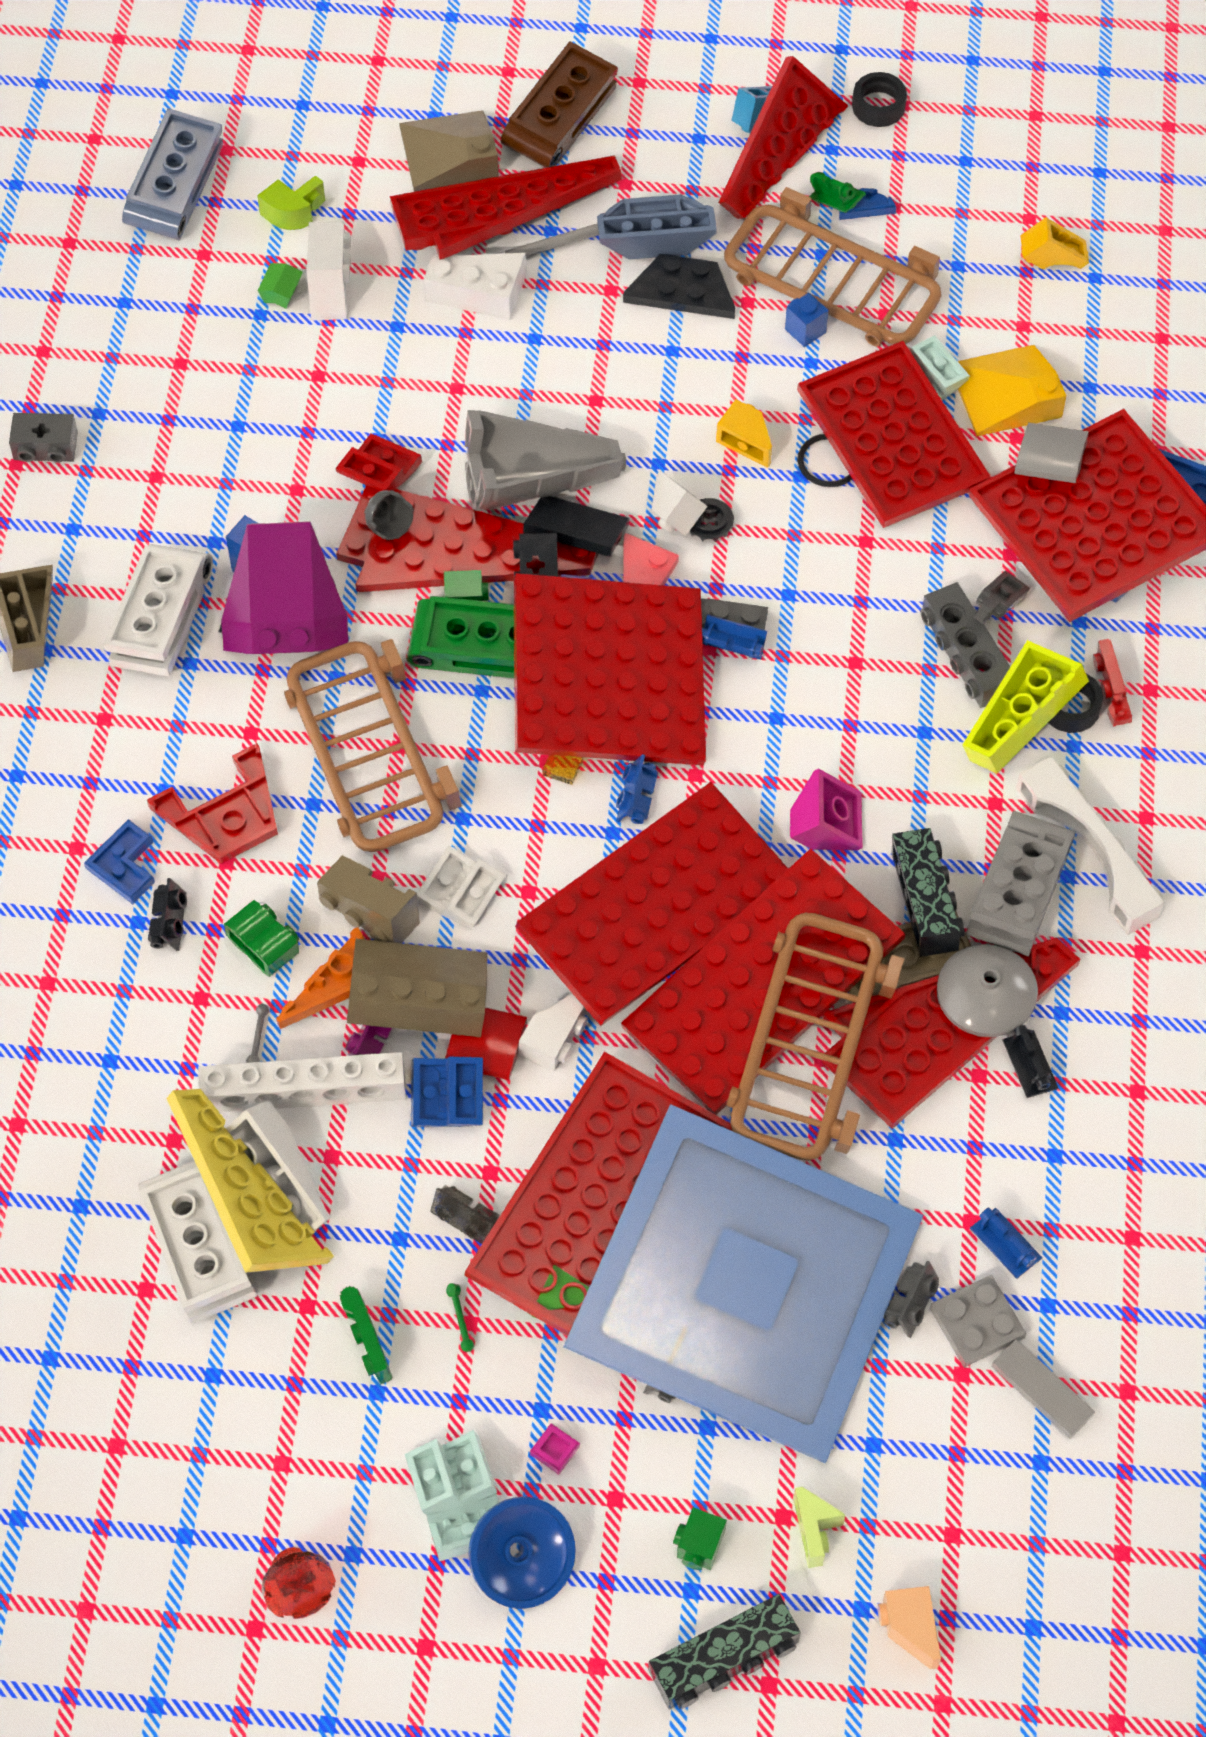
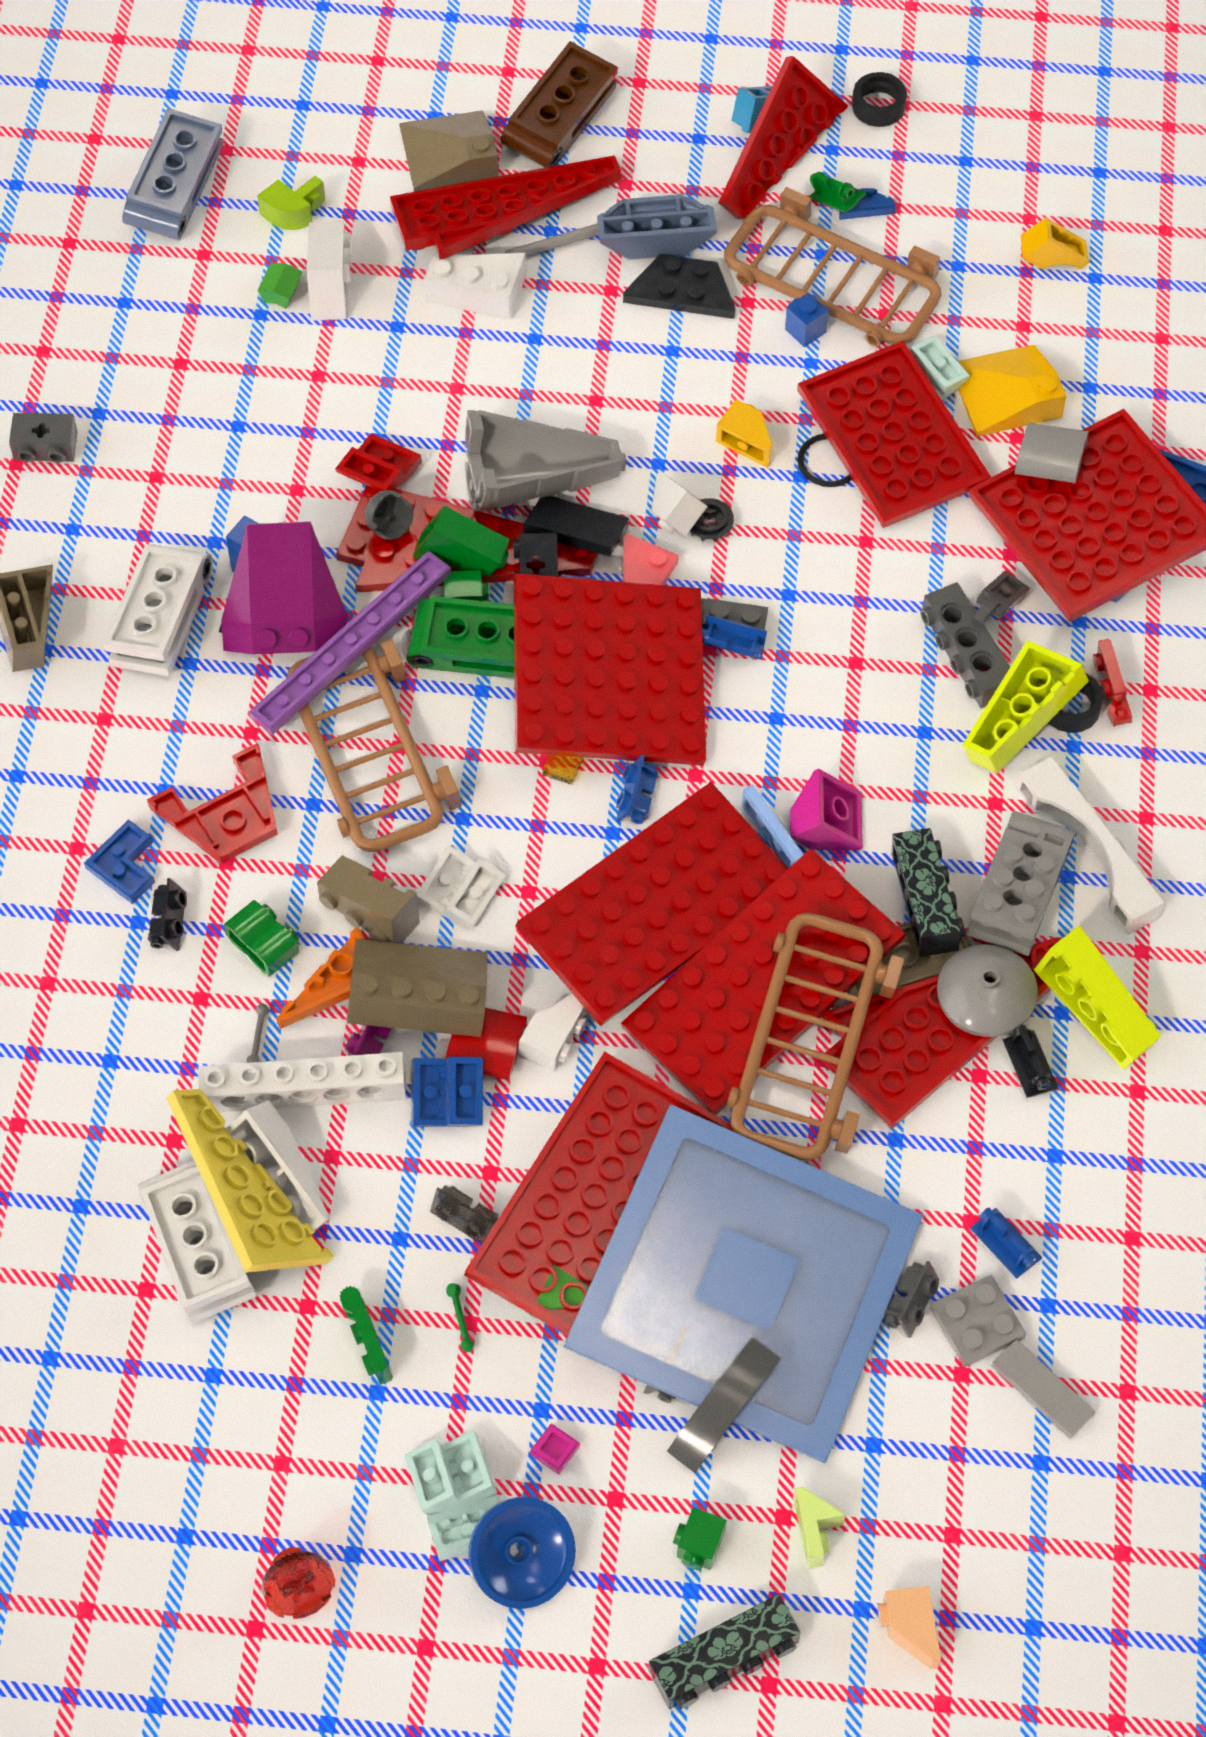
(350, 643): none -> medium lavender tile
(462, 543): none -> green slope
(723, 1404): none -> dark grey slope
(770, 826): none -> light blue tile
(1097, 997): none -> neon yellow wedge

